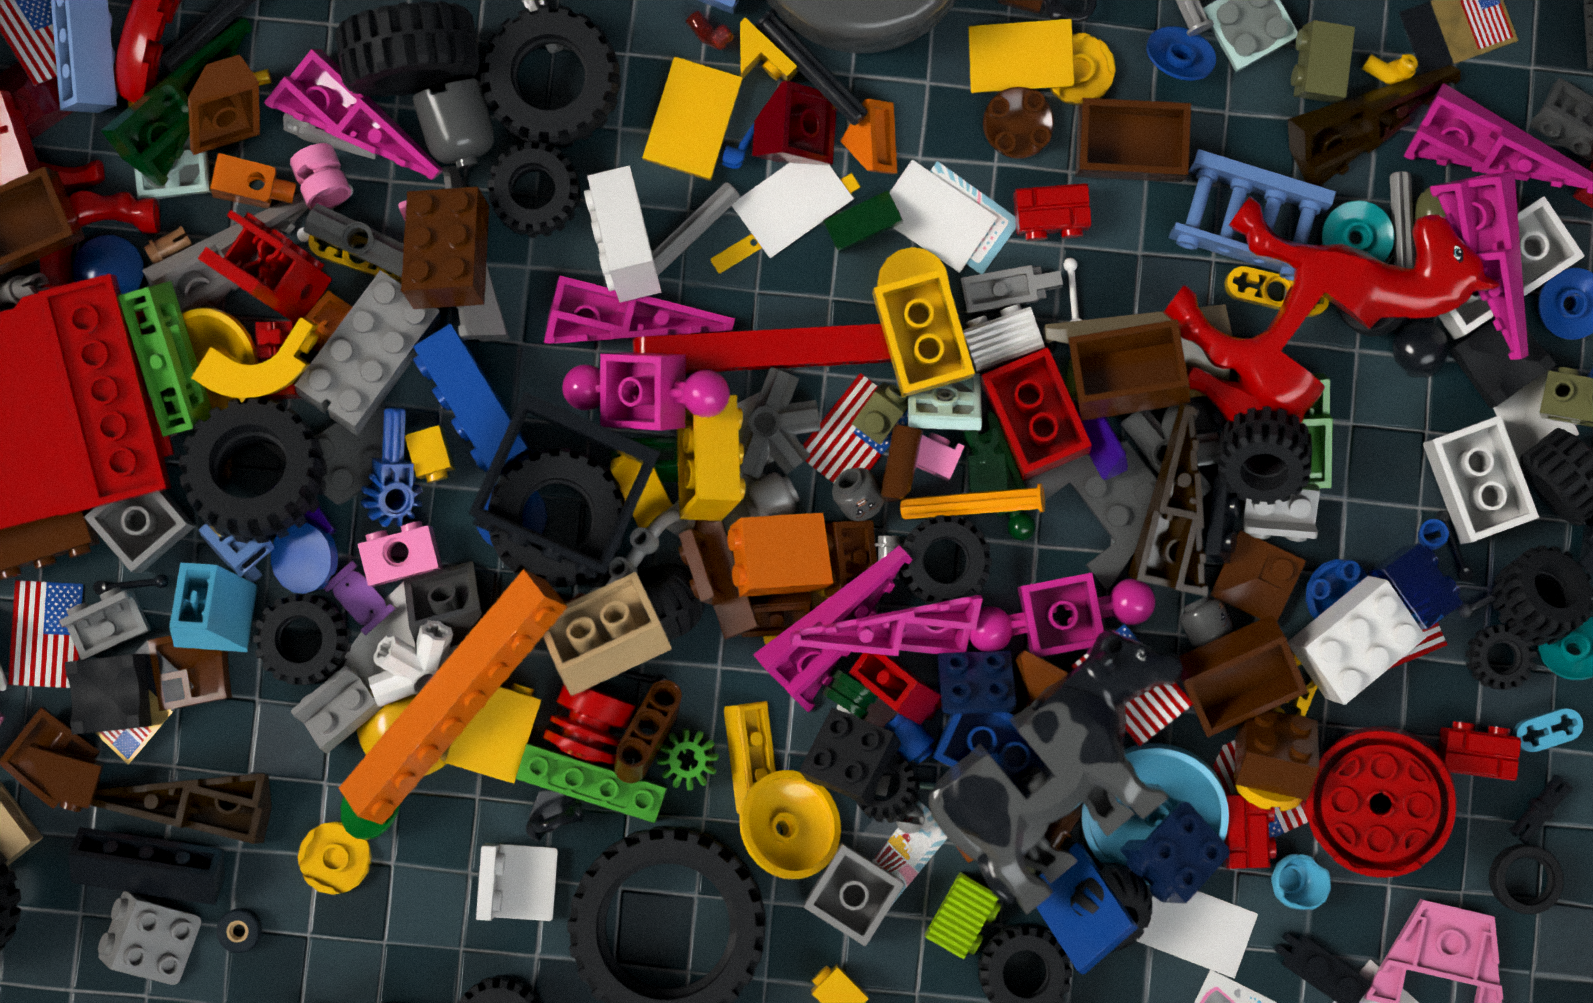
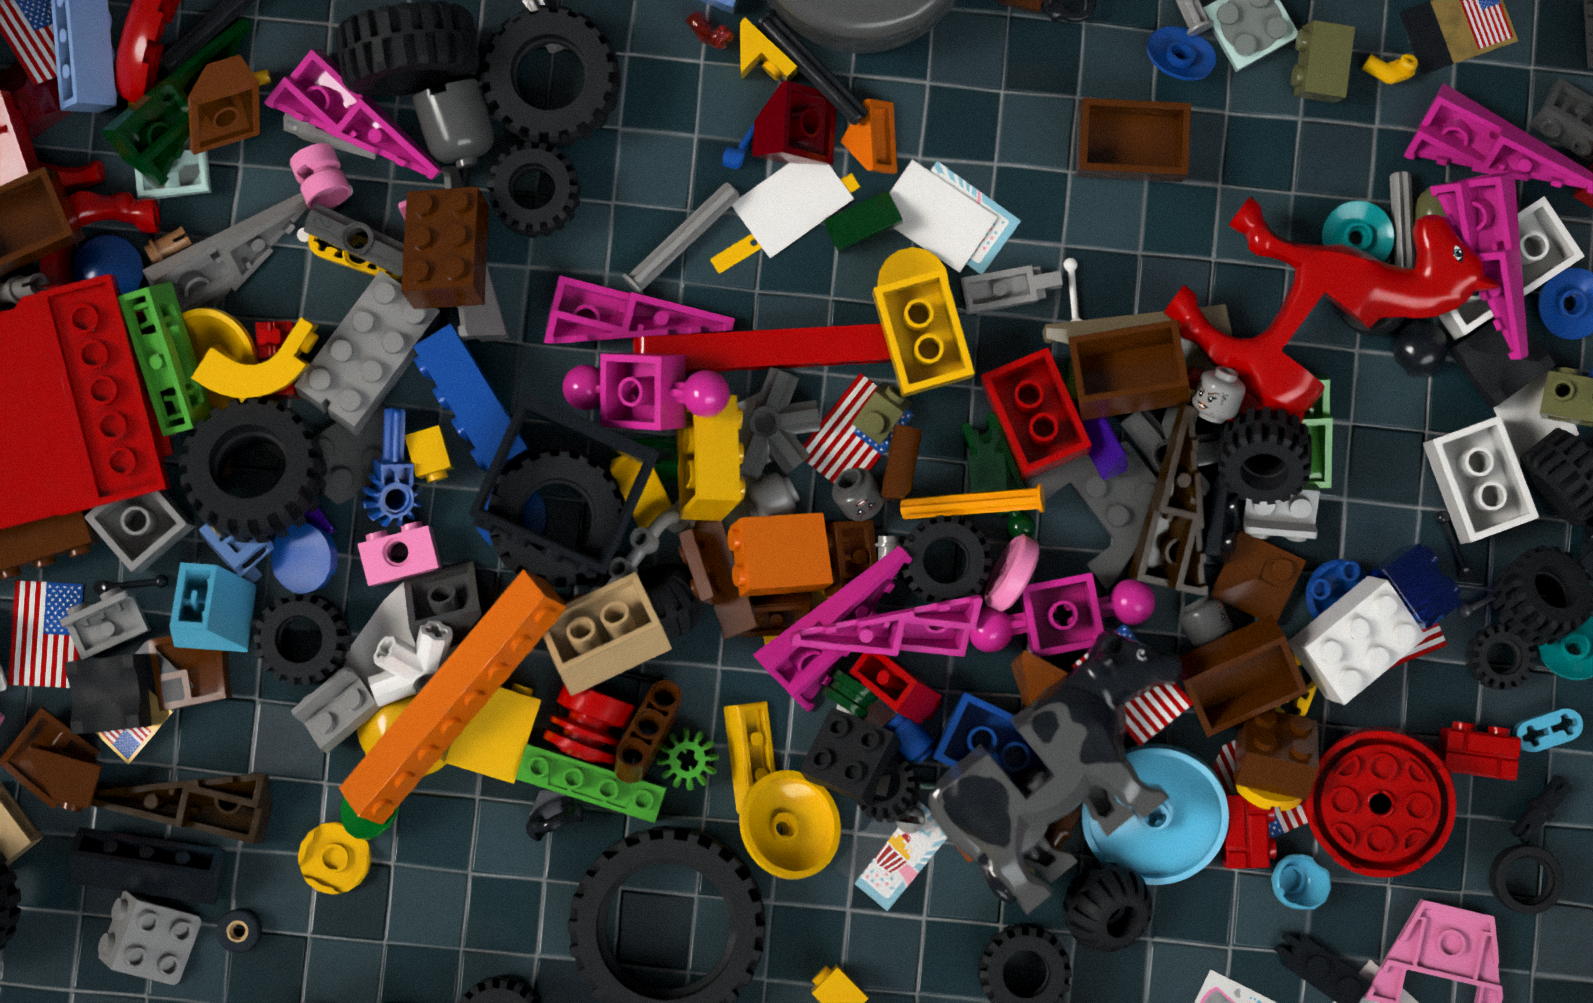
(234, 176): orange torso -> none
(281, 277): red torso -> none
(328, 315): orange bracket -> none
(359, 598): medium lavender piece -> none
(517, 882): white bracket -> none
(621, 234): white brick -> none
(692, 118): yellow tile -> none
(853, 894): light grey brick -> none
(937, 457): bright pink brick -> none
(948, 406): light aqua piece -> none
(962, 916): lime brick -> none
(976, 682): dark blue bracket -> none
(1002, 338): white brick -> none
(1011, 573): none -> bright pink wheel
(1018, 122): reddish brown dish -> none
(1021, 55): yellow sticker -> none
(1052, 210): red brick -> none
(1089, 936): blue tile -> none
(1092, 69): yellow tile -> none
(1177, 855): dark blue bracket -> none
(1201, 931): white sticker -> none
(1218, 394): none -> light grey head
(1244, 180): medium blue fence -> none
(1248, 294): yellow beam -> none
(1338, 133): dark brown wedge -> none
(1432, 527): blue hinge -> none

